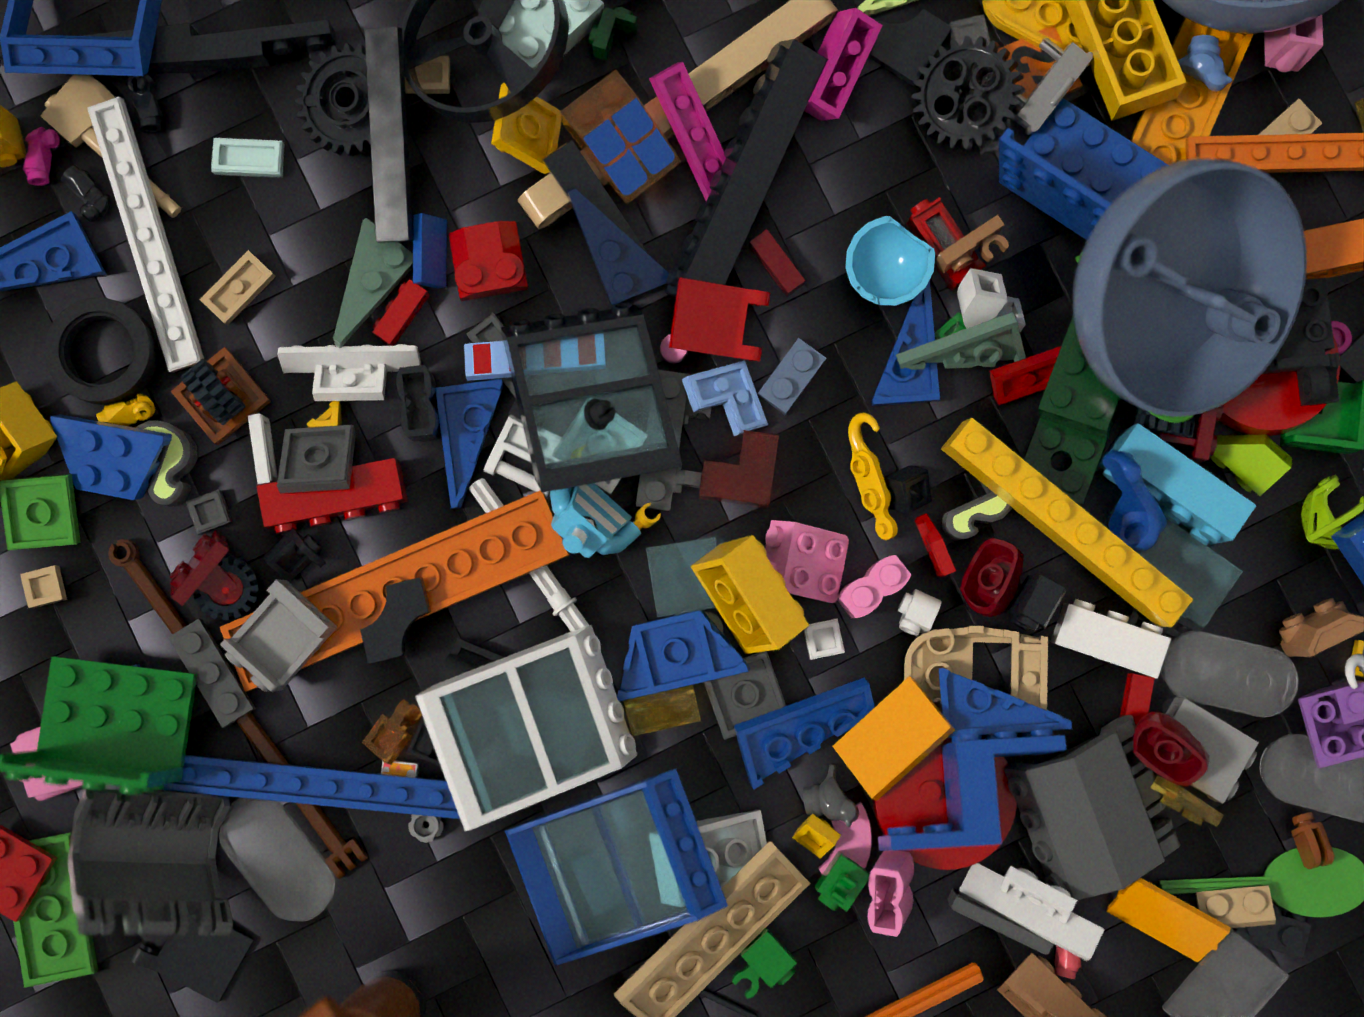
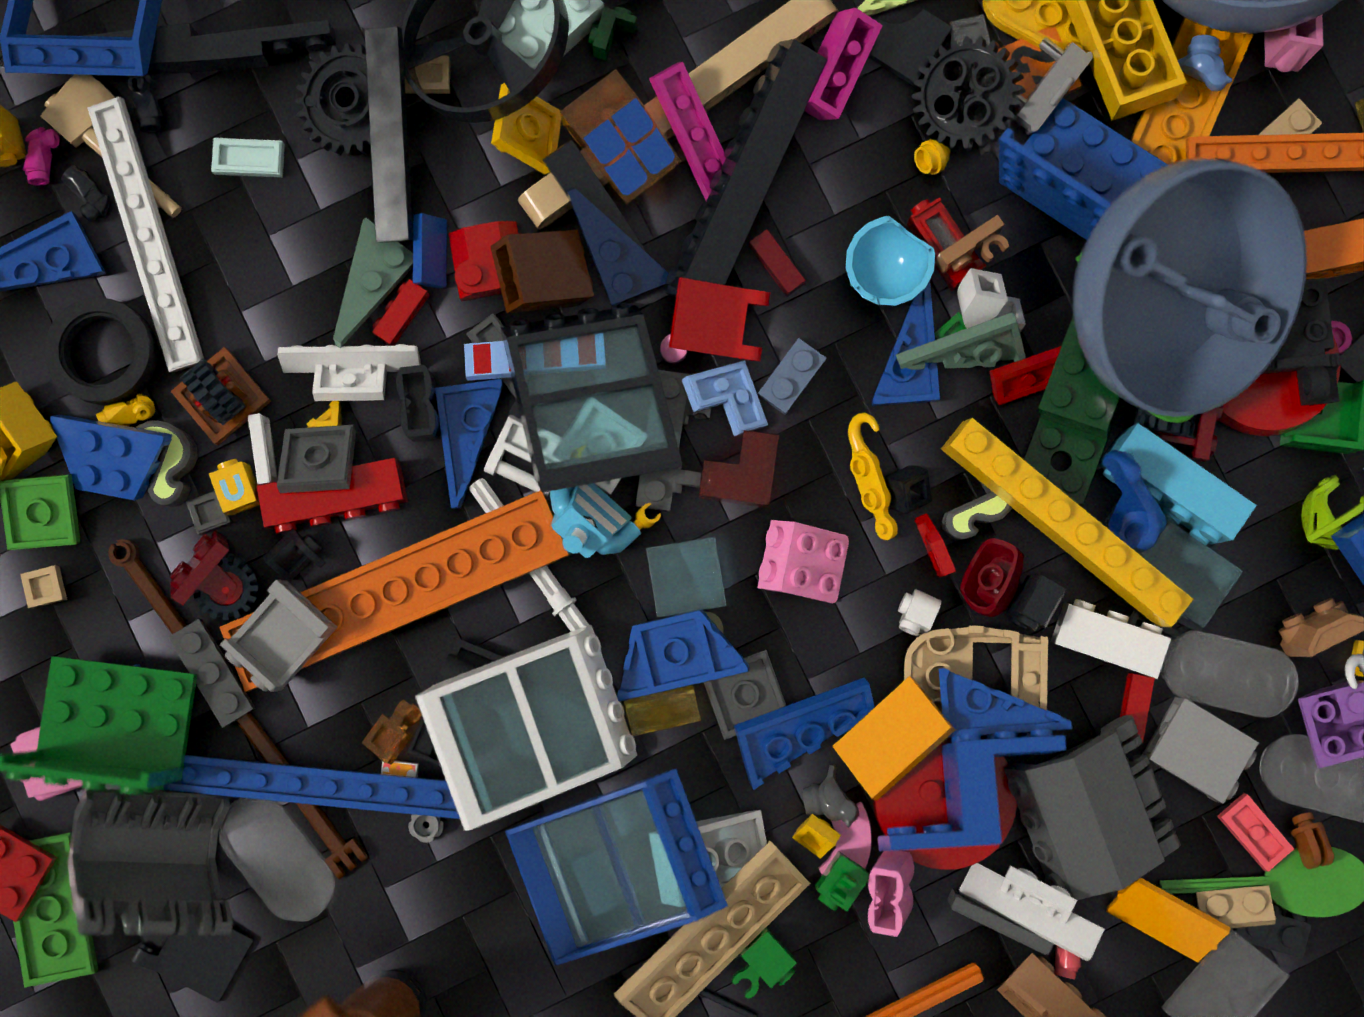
(235, 486): none -> yellow brick
(237, 288): tan plate -> none
(403, 606): black tile -> none
(542, 271): none -> reddish brown brick
(598, 413): black piece -> none
(750, 595): yellow brick -> none
(824, 639): white tile -> none
(880, 580): bright pink brick -> none
(931, 157): none -> yellow plate
(1169, 749): dark red piece -> none
(1179, 798): clear yellow plate -> none
(1253, 459): lime slope -> none
(1255, 832): none -> coral plate

